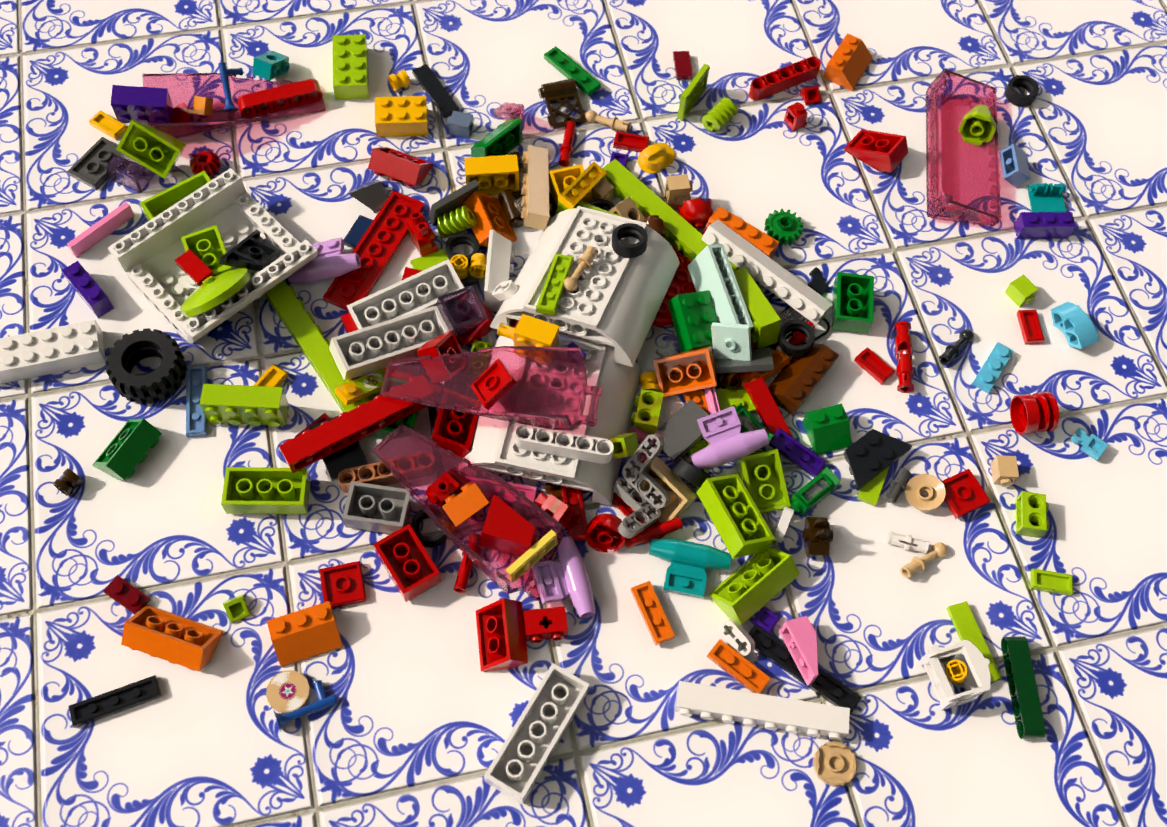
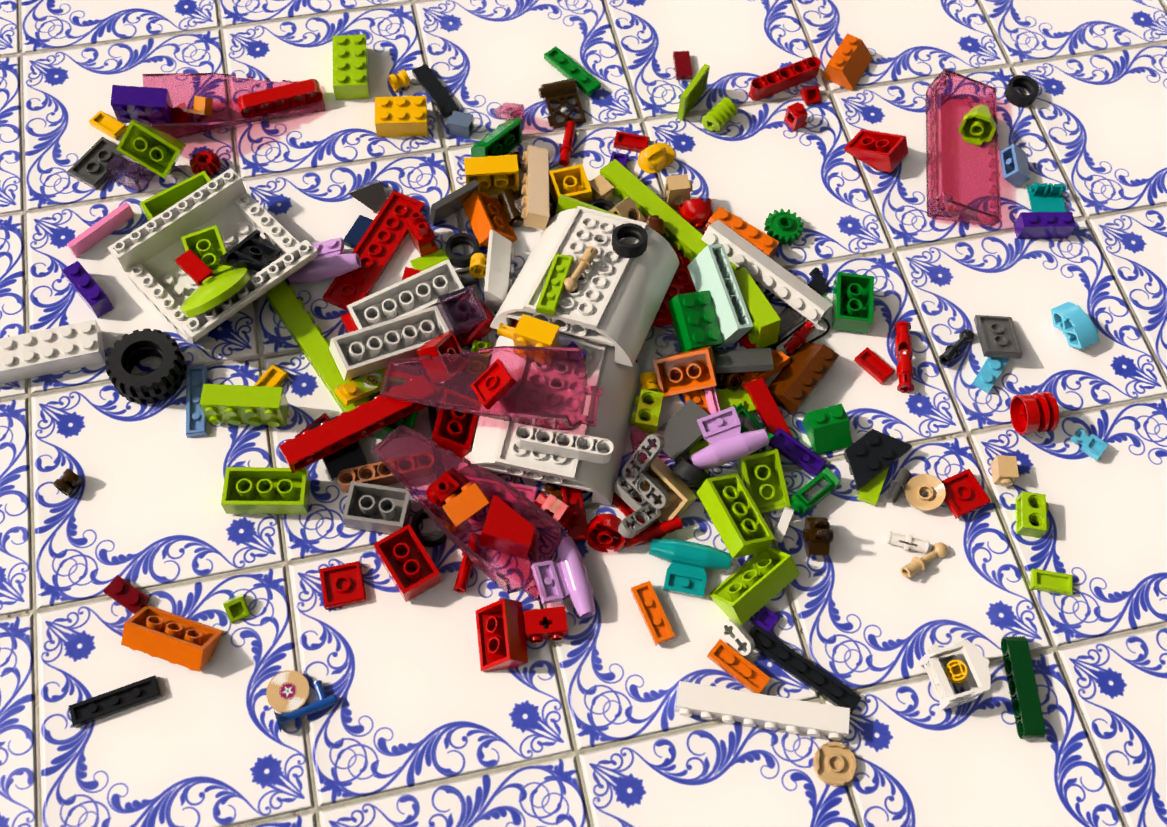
(128, 449): green slope -> none
(224, 72): blue piece -> none
(270, 65): teal brick -> none
(304, 634): orange slope -> none
(399, 166): red slope -> none
(455, 222): lime piece -> none
(460, 265): yellow wheel -> none
(505, 290): white beam -> none
(531, 556): light yellow tile -> none
(536, 733): white brick -> none
(582, 185): yellow plate -> none
(592, 117): tan pin -> none
(624, 445): lime brick -> none
(731, 341): light aqua plate -> none
(801, 326): black tyre -> none
(802, 644): bright pink slope -> none
(968, 630): lime tile -> none
(997, 336): none -> dark grey tile
(1022, 291): lime brick -> none
(1030, 327): red tile -> none

